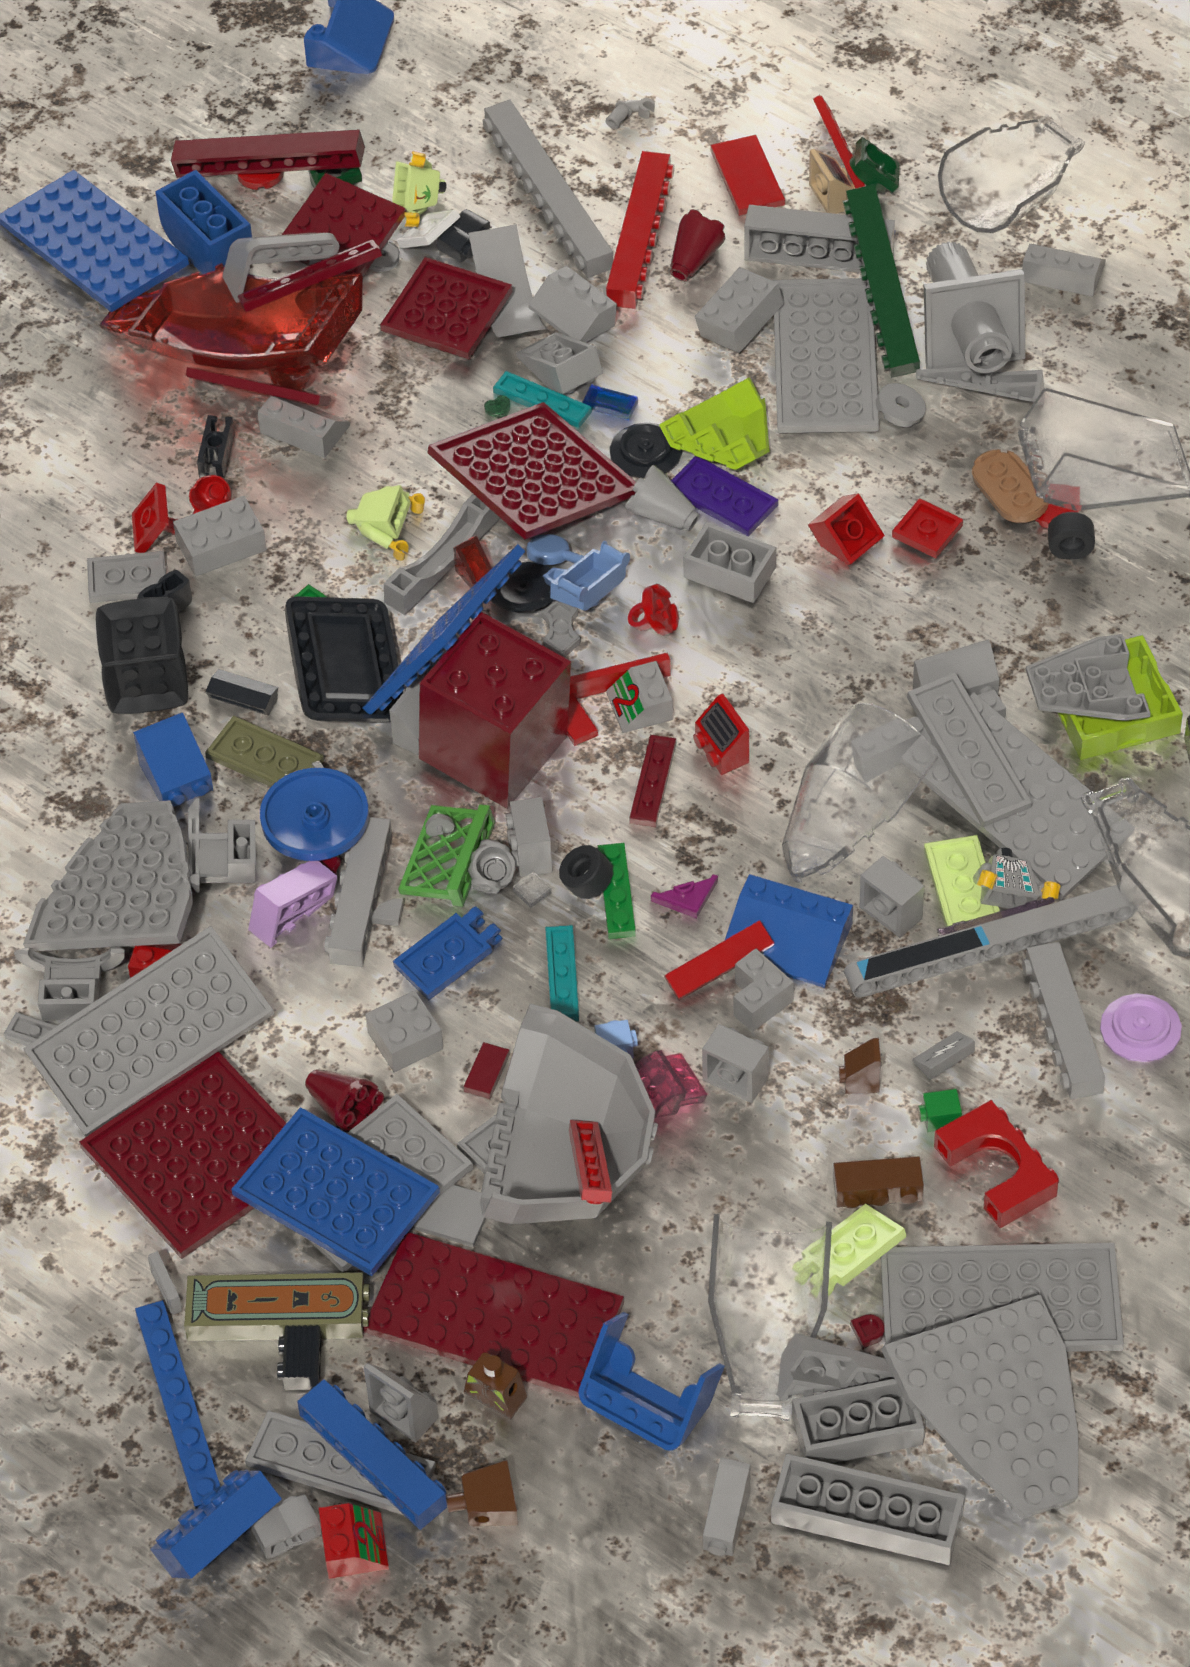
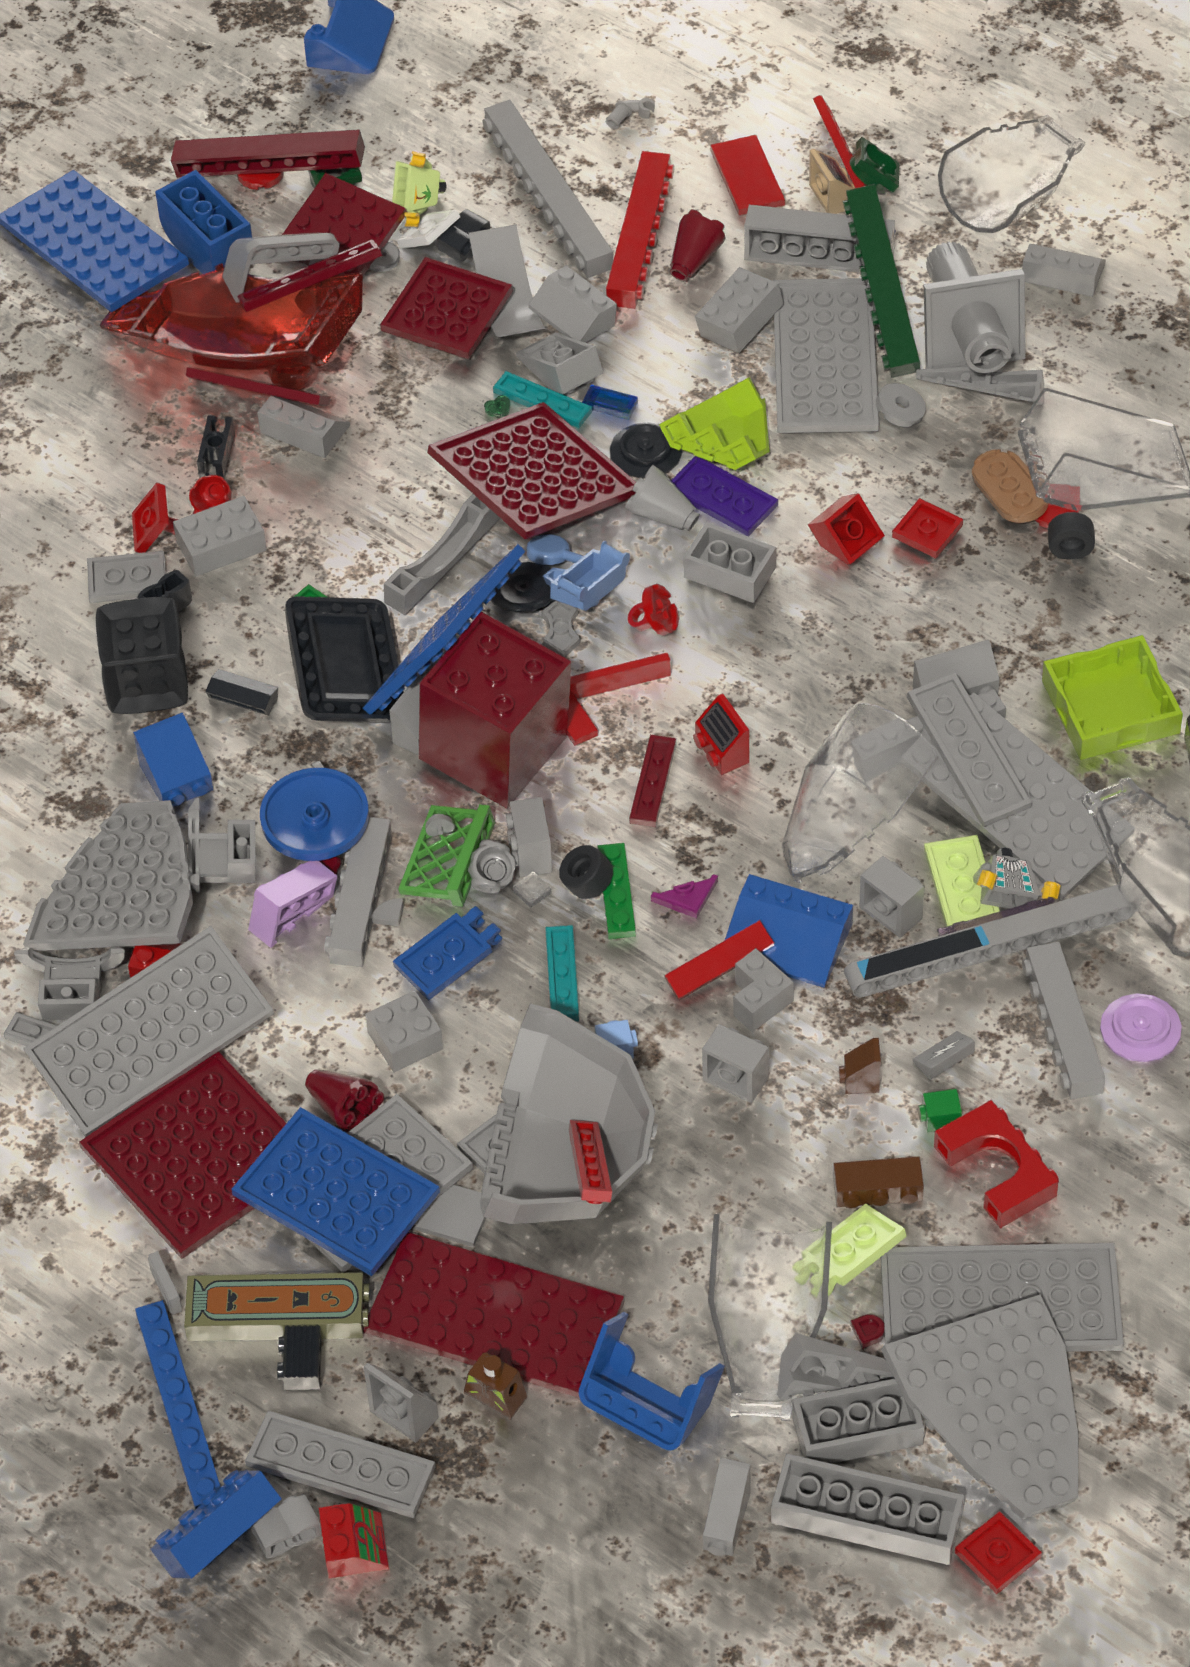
(259, 752): olive tile -> none
(373, 1454): blue brick -> none
(383, 515): yellowish green torso -> none
(471, 561): clear red slope -> none
(486, 1070): dark red tile -> none
(486, 1497): reddish brown torso -> none
(641, 698): light grey slope -> none
(669, 1082): clear pink brick -> none
(998, 1552): none -> red plate
(1088, 681): light grey wedge -> none

